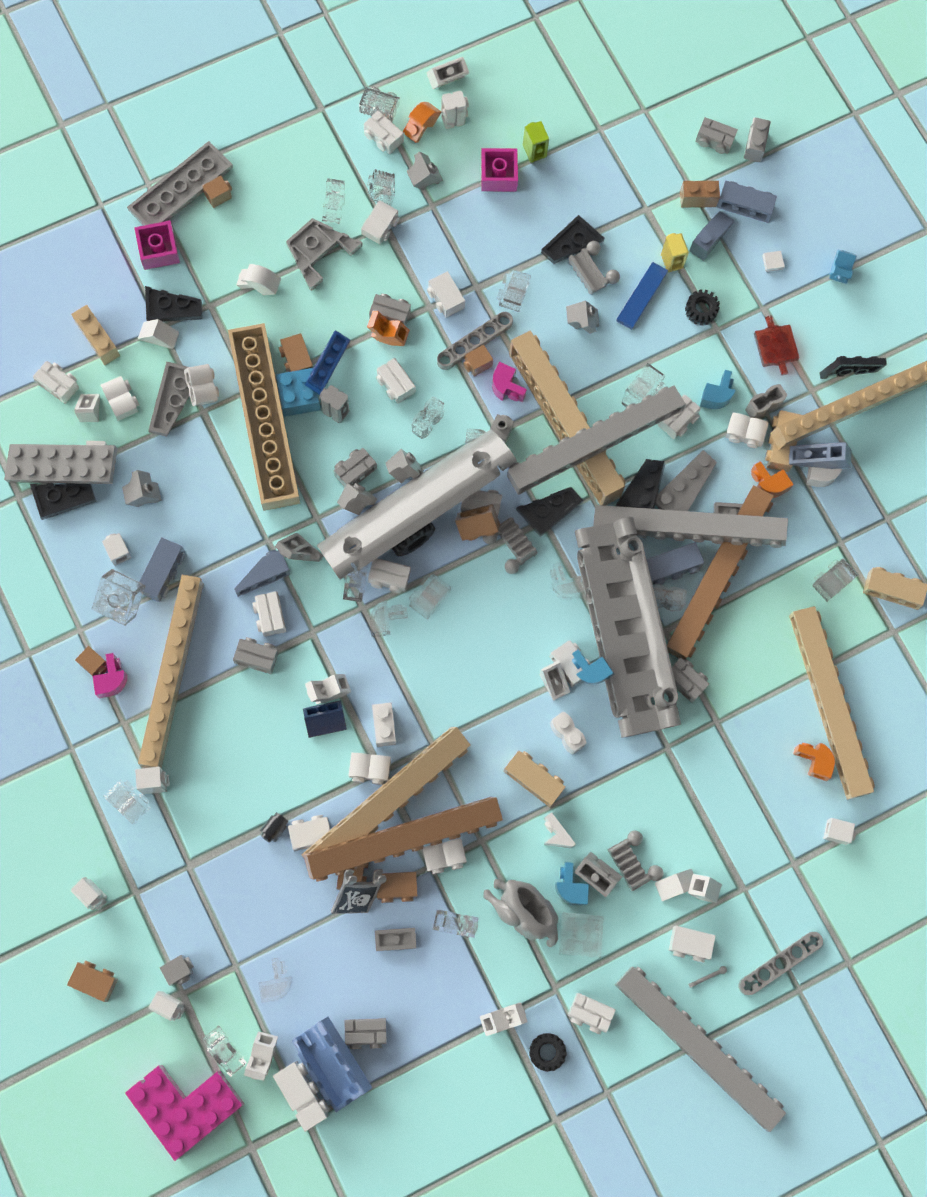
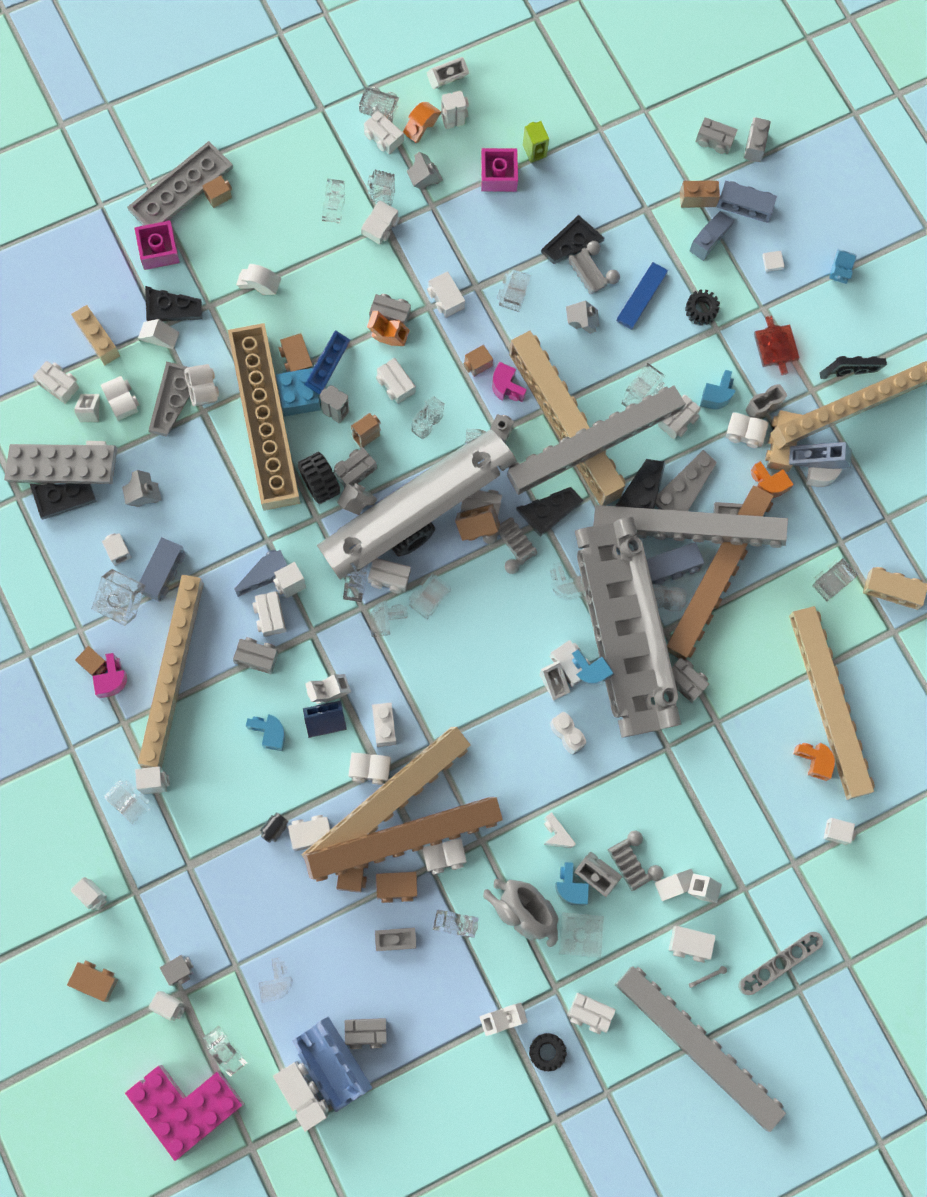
(261, 1056): white brick -> none
(273, 731): none -> dark azure brick
(289, 580): none -> white brick
(297, 548): light grey wing -> none
(313, 243): light grey wing -> none
(319, 477): none -> black tyre
(357, 896): flag -> none
(366, 430): none -> medium nougat brick
(403, 466): light grey brick -> none
(478, 332): light grey beam -> none
(534, 778): tan brick -> none
(674, 252): light yellow brick -> none

